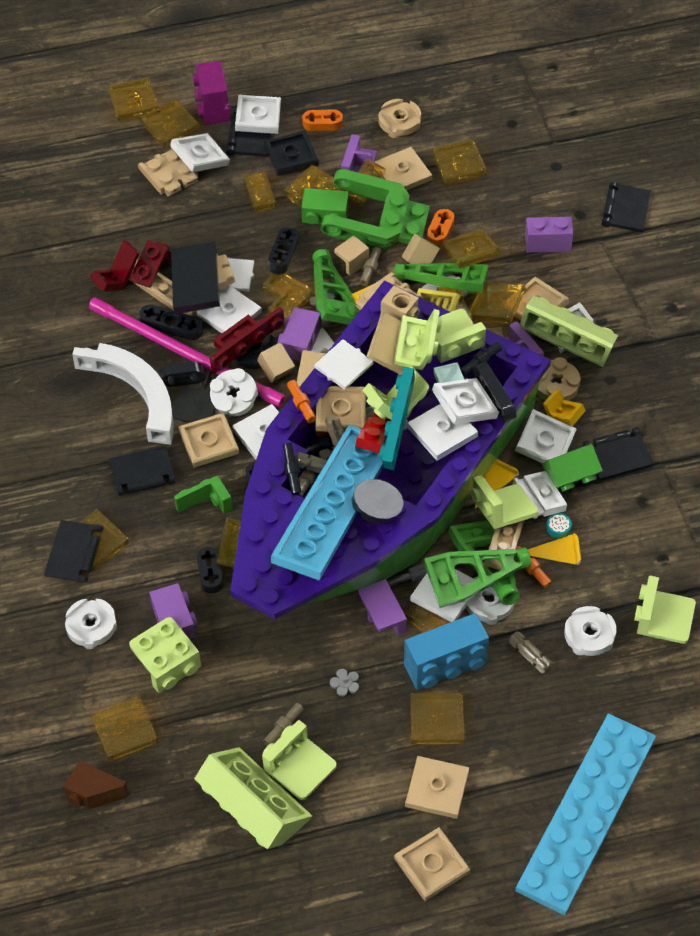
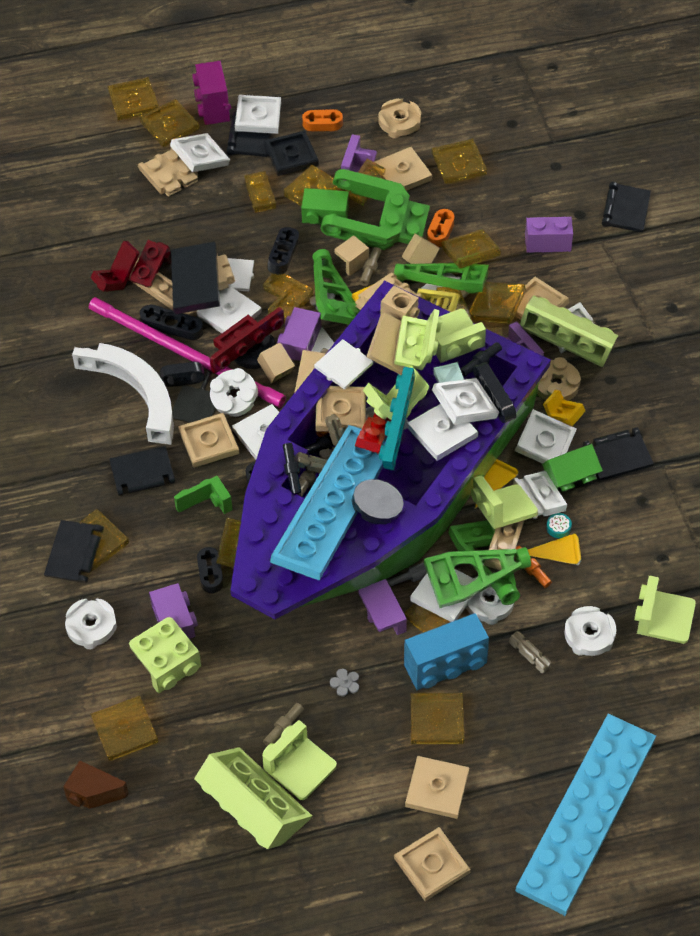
(301, 401): orange bar -> none

